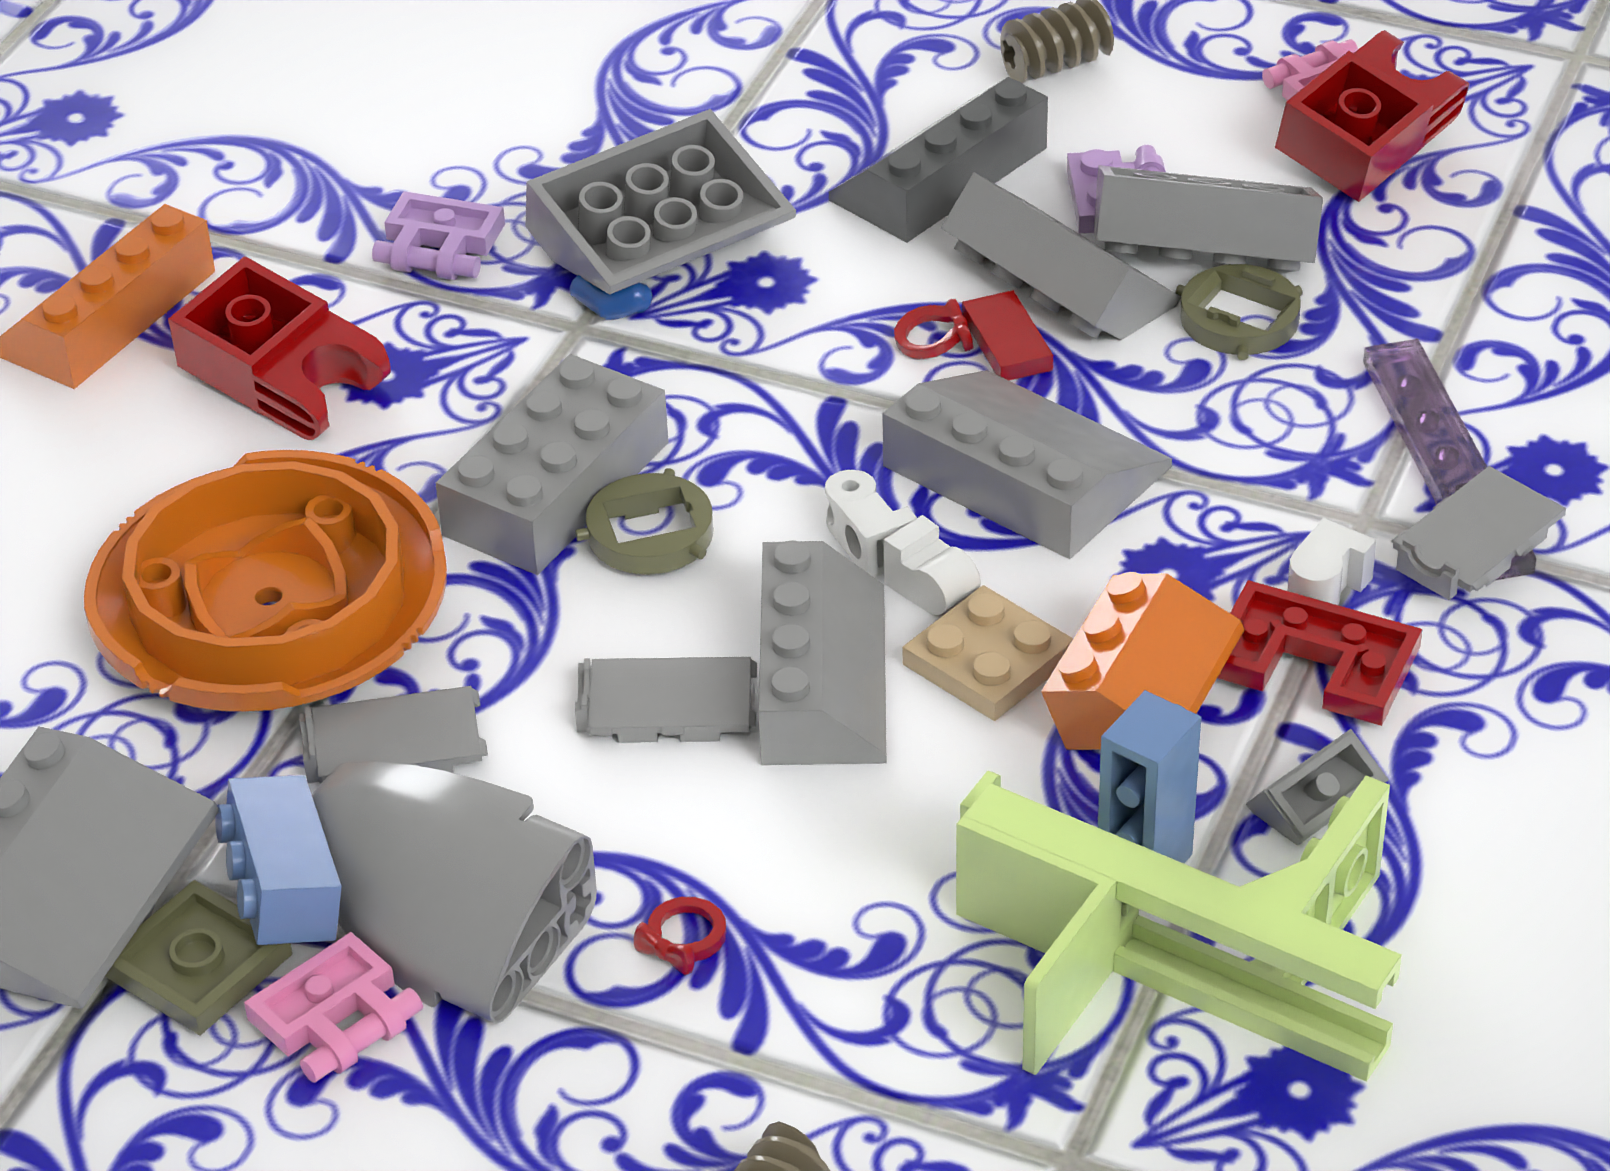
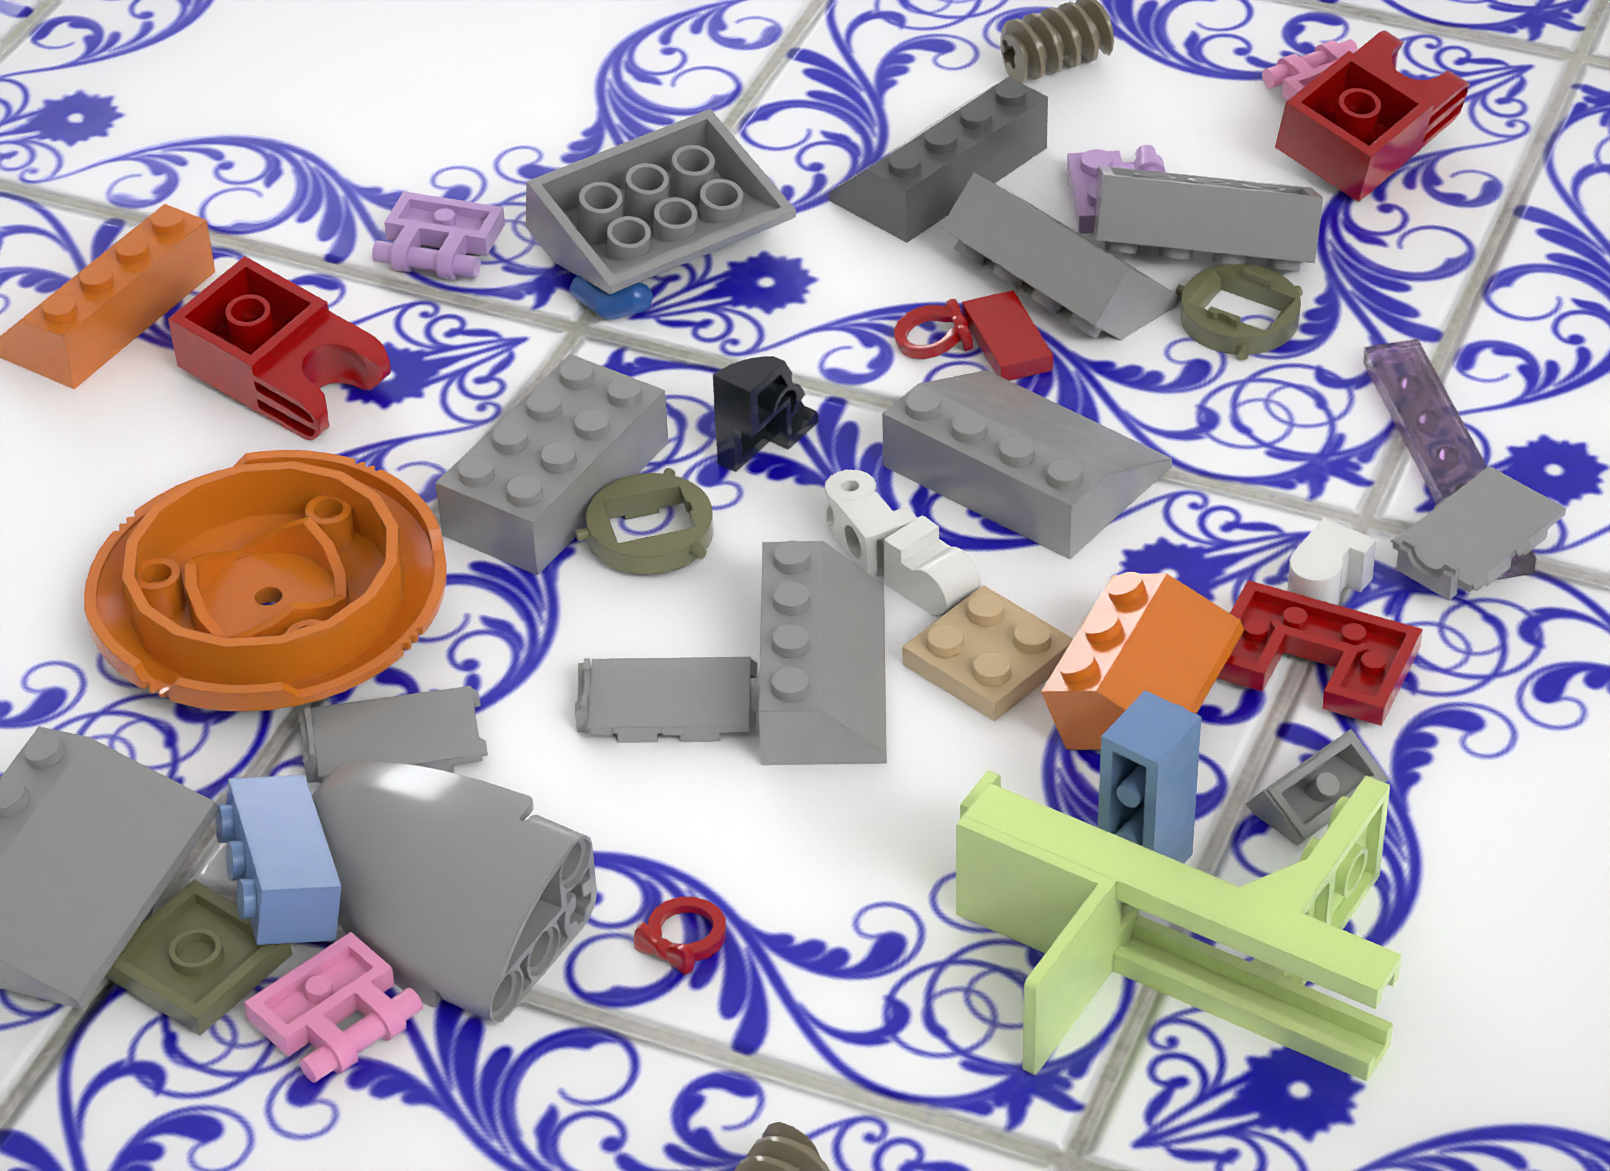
(757, 406): none -> black slope

